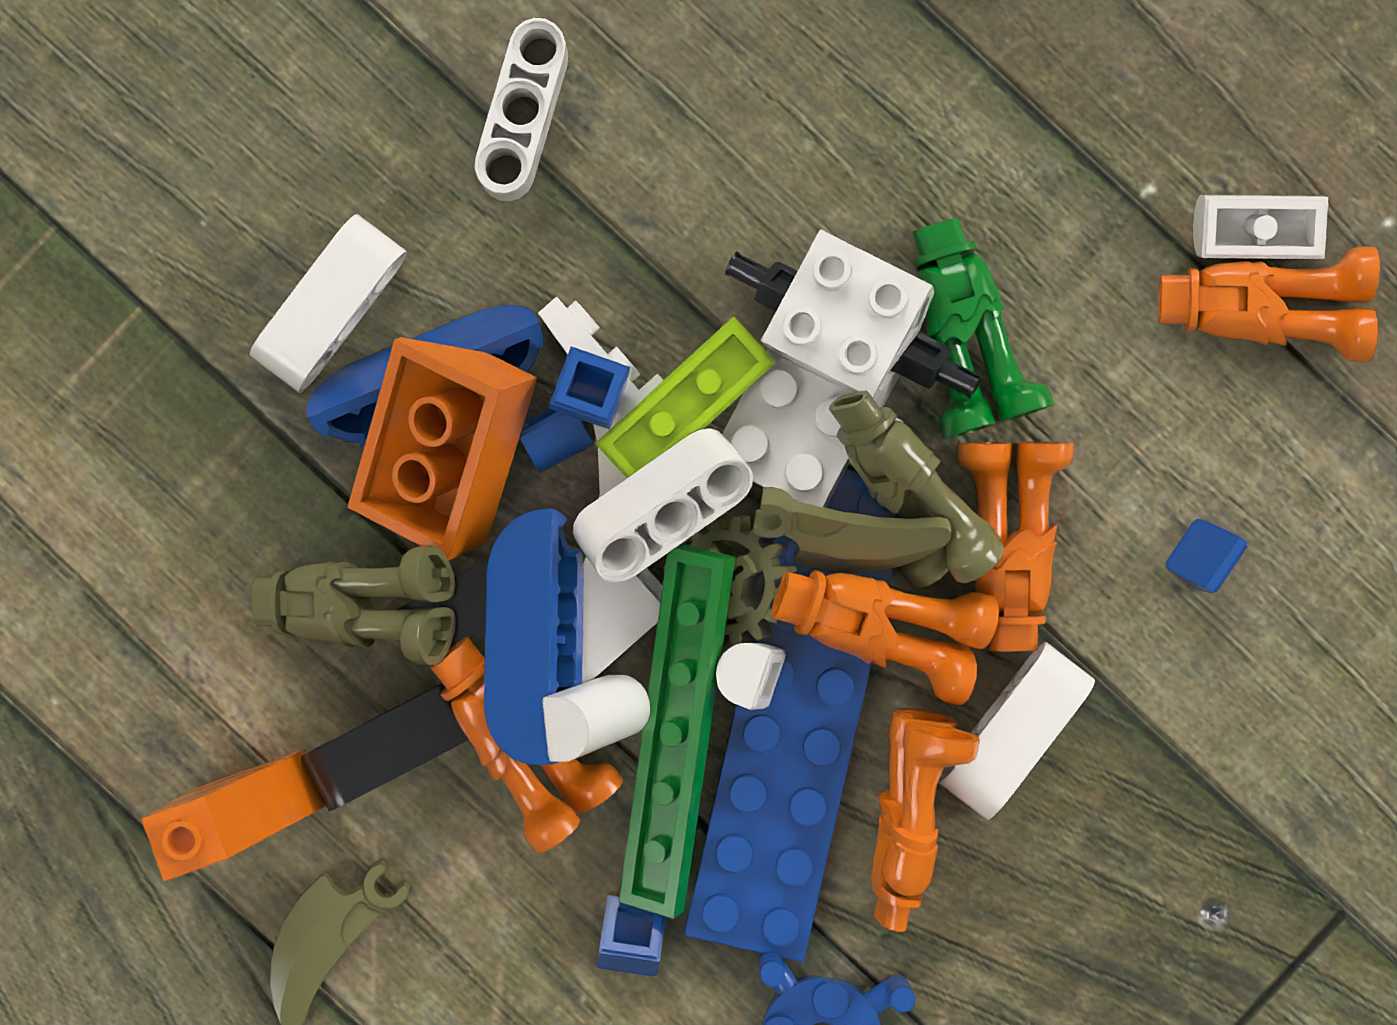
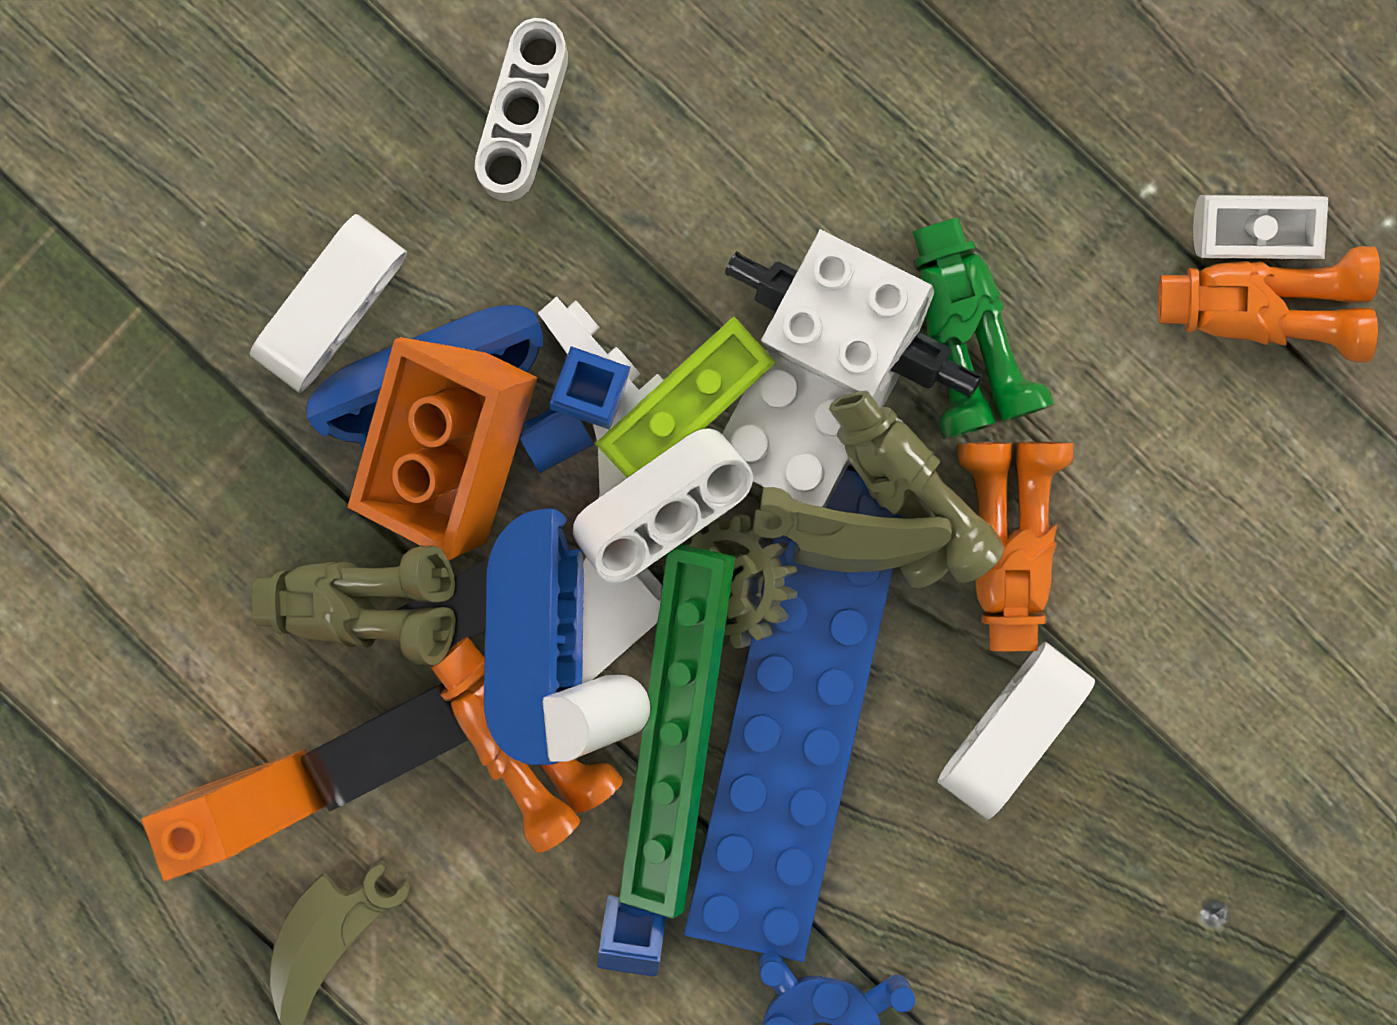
(749, 674): white brick -> none
(853, 617): orange piece -> none
(907, 837): orange piece -> none
(1205, 555): blue slope -> none

